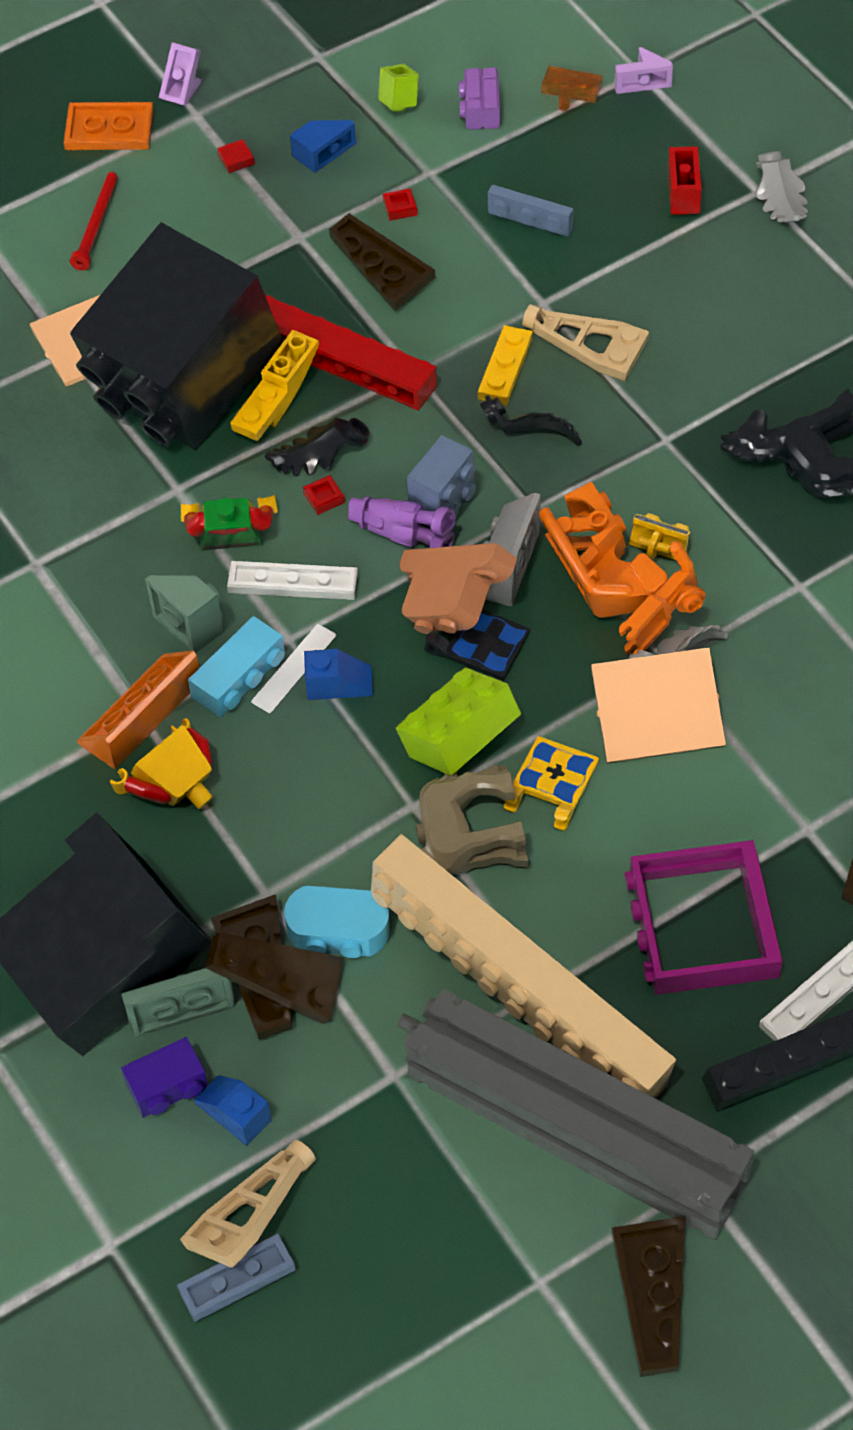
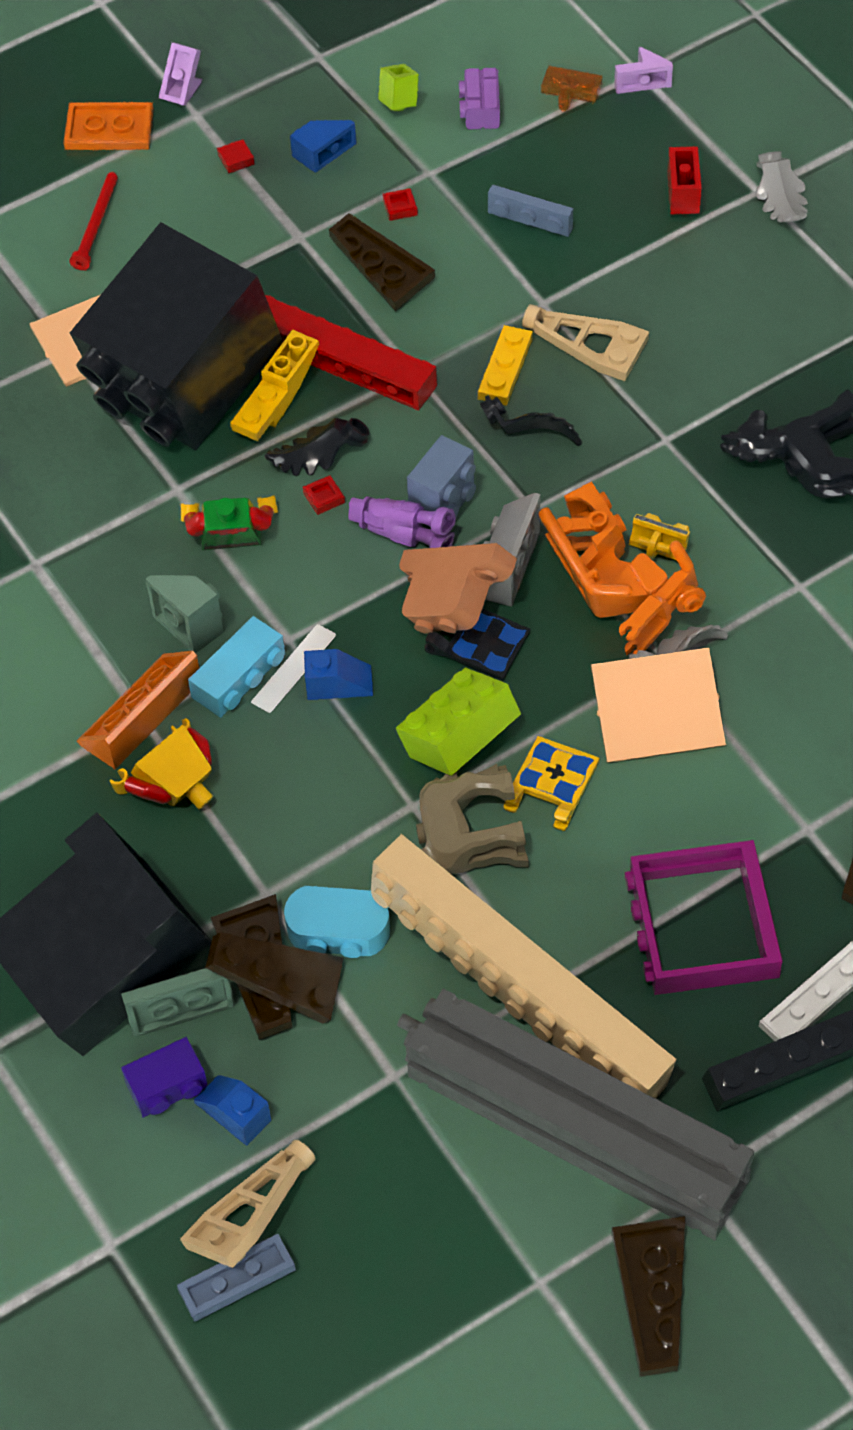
(292, 580): white tile -> none

